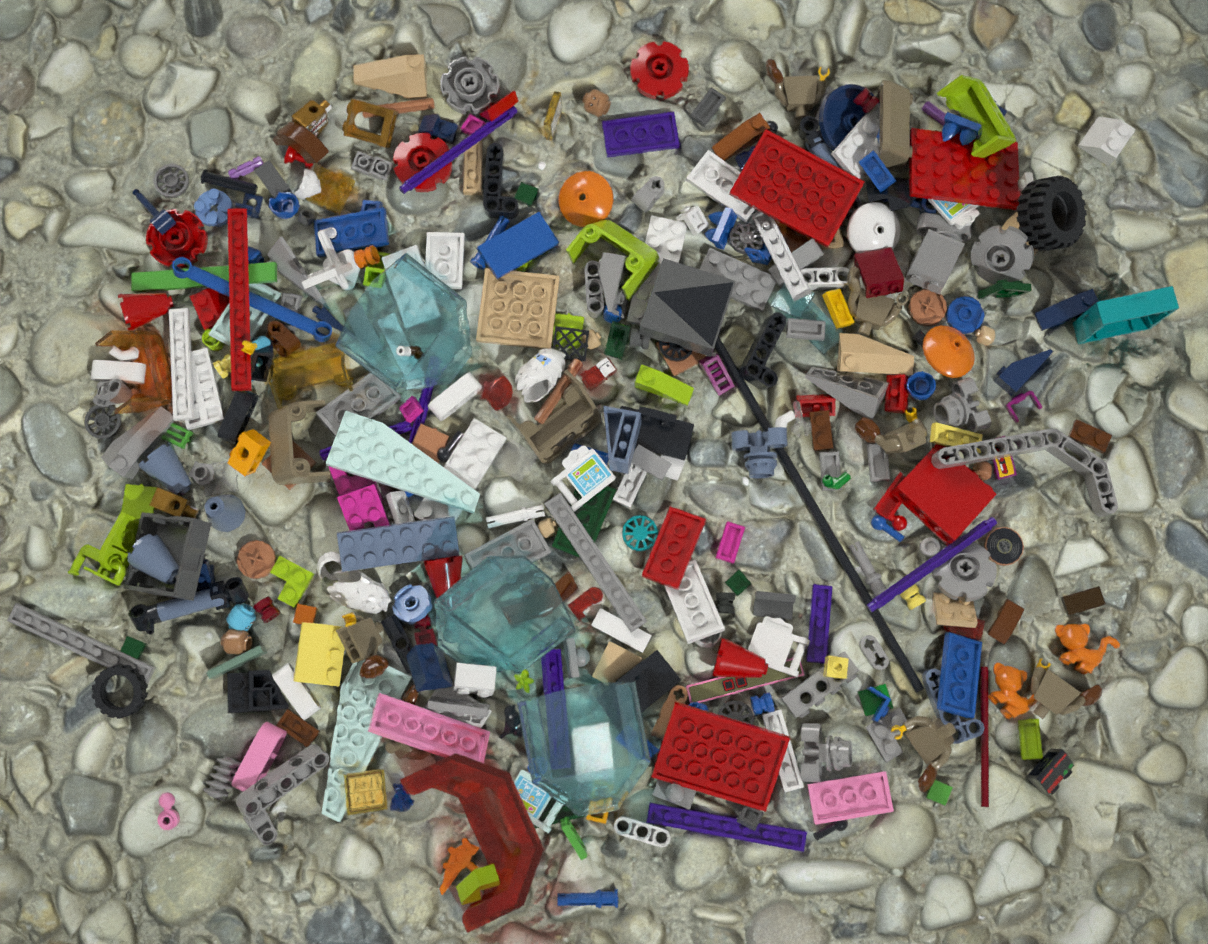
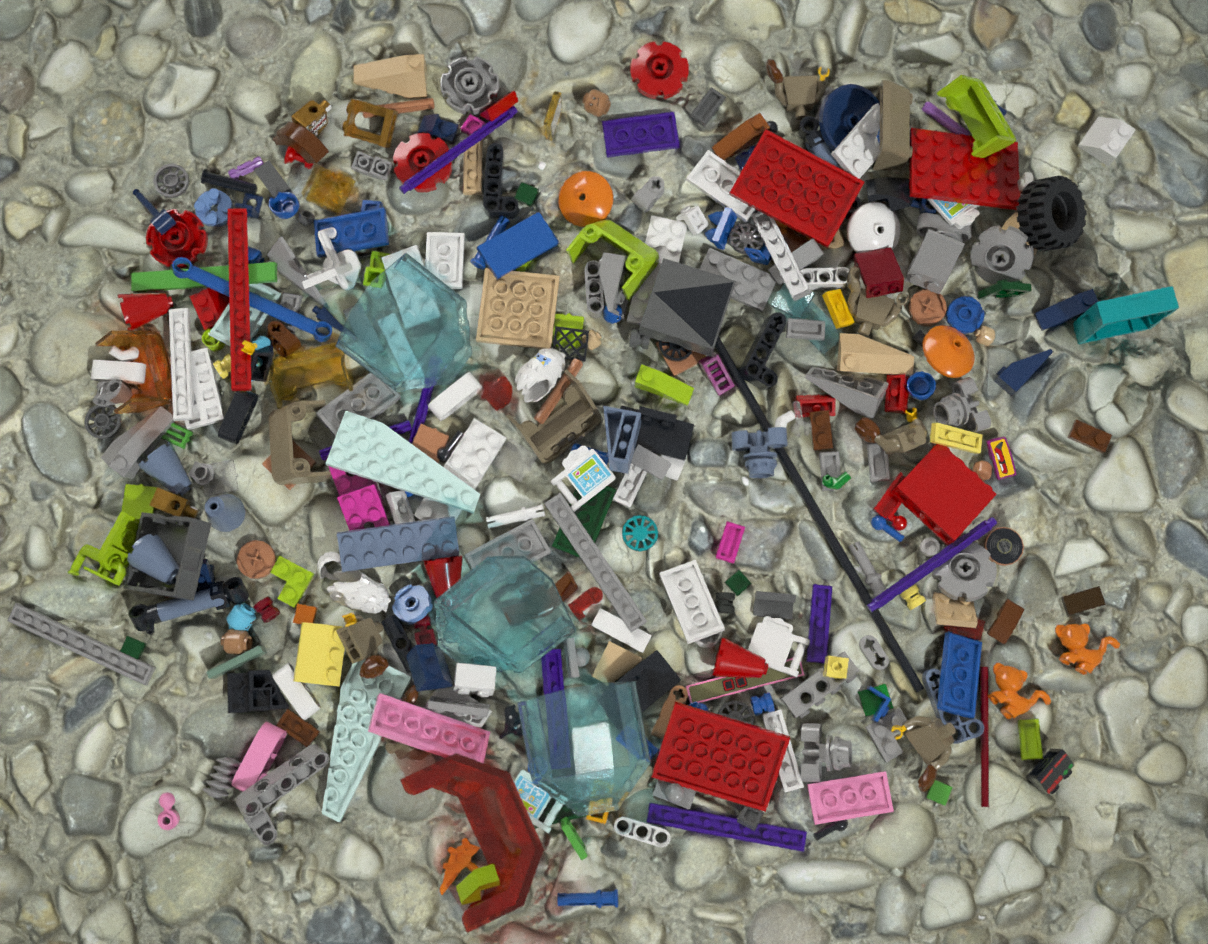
(101, 698): black tyre -> none
(256, 446): light orange brick -> none
(310, 185): white piece -> none
(365, 791): clear yellow tile -> none
(367, 256): orange wheel -> none
(401, 801): clear blue piece -> none
(410, 351): arm -> none
(411, 409): dark pink tile -> none
(523, 680): lime plant -> none
(548, 527): tan piece -> none
(598, 374): clear red leg -> none
(617, 340): clear green slope -> none
(673, 548): red tile -> none
(866, 100): dark red wheel -> none
(877, 171): blue tile -> none
(968, 129): blue tile -> none
(1017, 399): magenta piece -> none
(1055, 448): light grey beam -> none
(1057, 694): dark tan torso -> none

